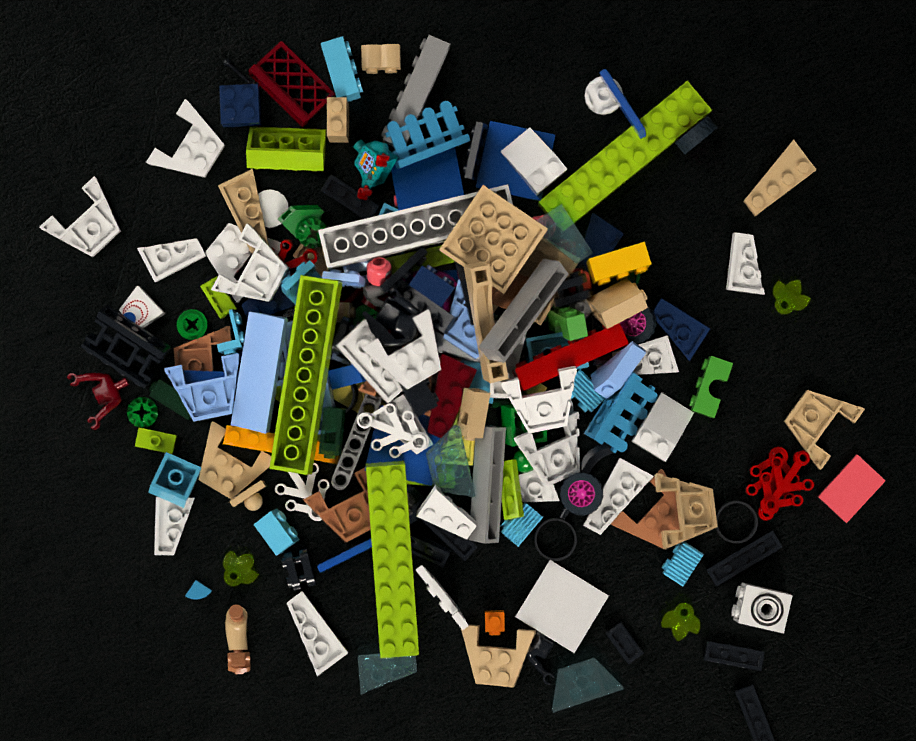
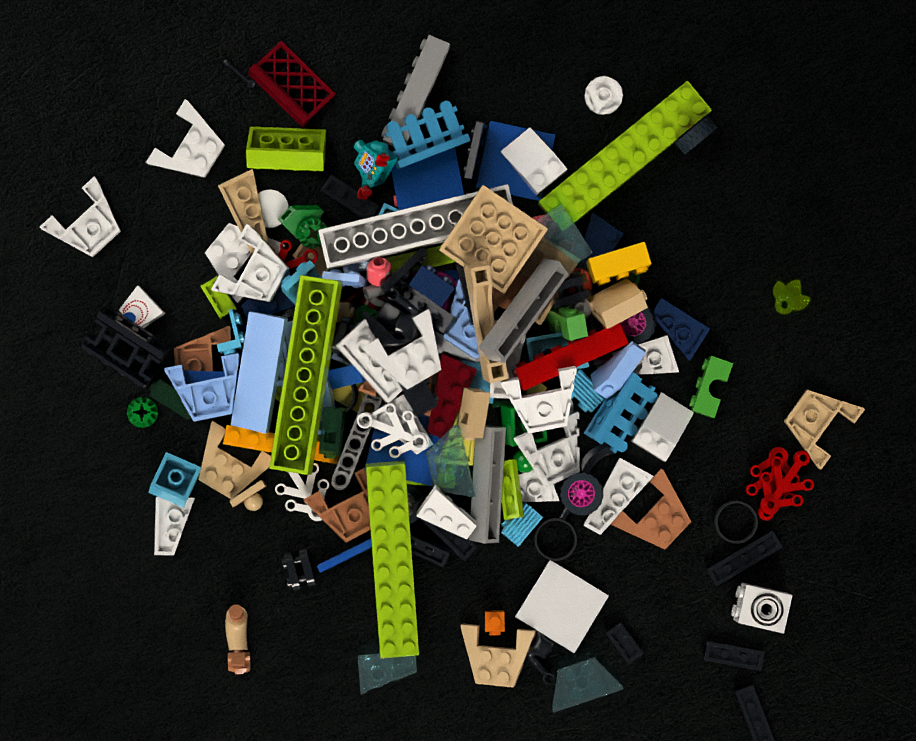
(105, 392): dark red piece -> none
(155, 440): lime plate -> none
(171, 257): white wing -> none
(192, 315): green gear -> none
(198, 591): dark azure tile -> none
(240, 105): dark blue brick -> none
(241, 567): clear neon green plate -> none
(276, 531): medium azure brick -> none
(319, 639): white wing -> none
(338, 119): tan brick -> none
(342, 68): medium azure brick -> none
(381, 57): tan brick -> none
(446, 601): white wing -> none
(623, 103): blue tile -> none
(681, 624): clear neon green plate -> none
(682, 563): medium azure brick -> none
(694, 509): tan wing -> none
(743, 266): white wing -> none
(783, 175): tan wing -> none
(851, 488): coral tile -> none

